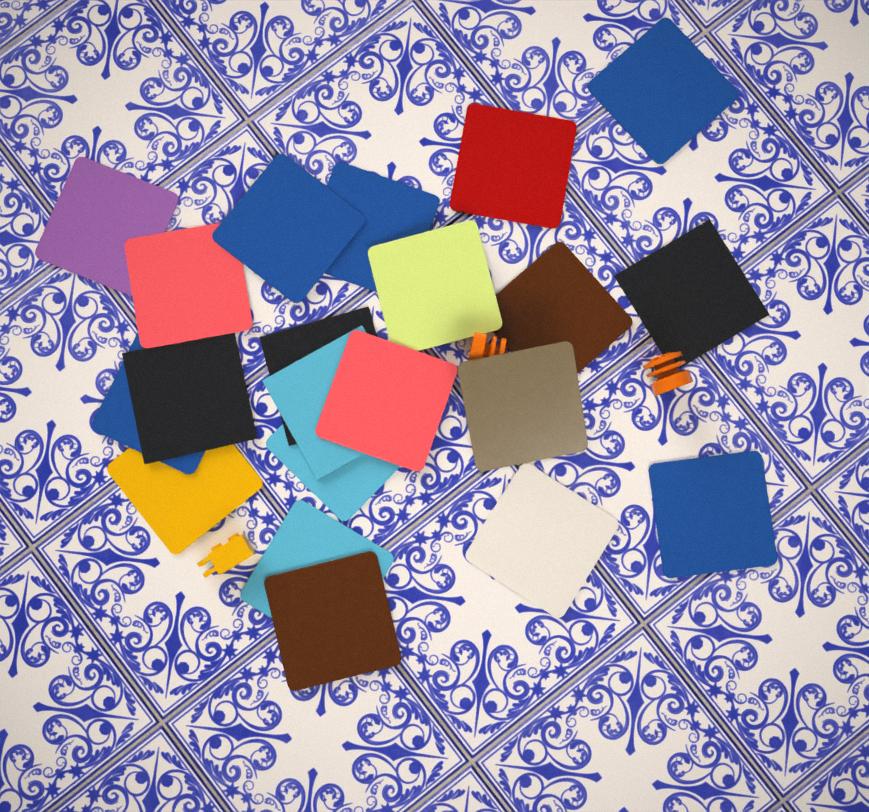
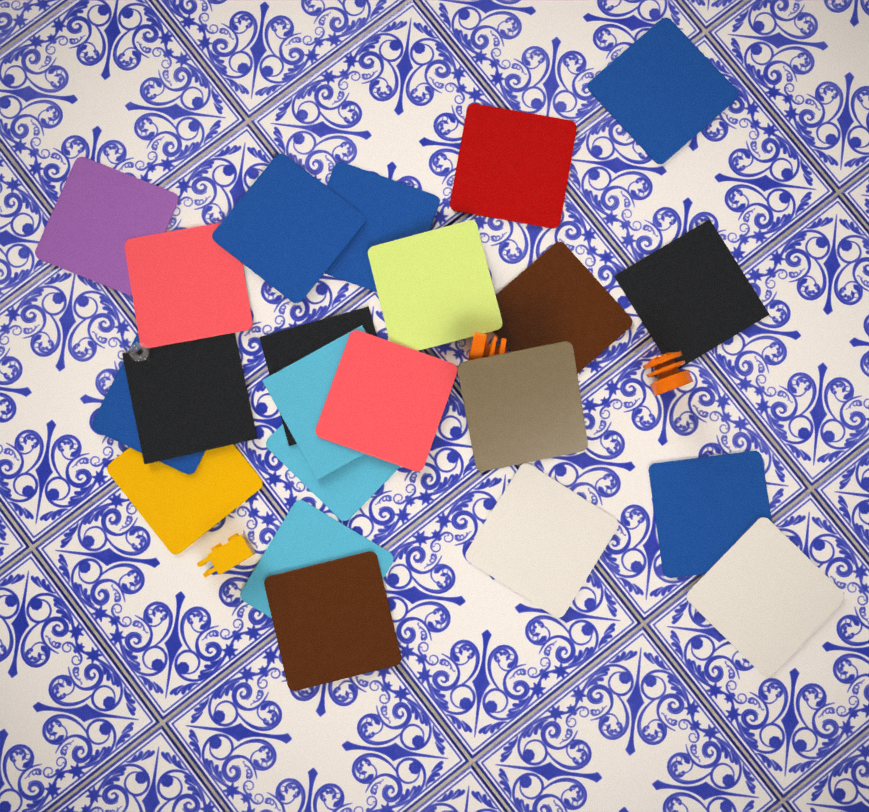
(135, 347): none -> clear plate
(765, 596): none -> white piece

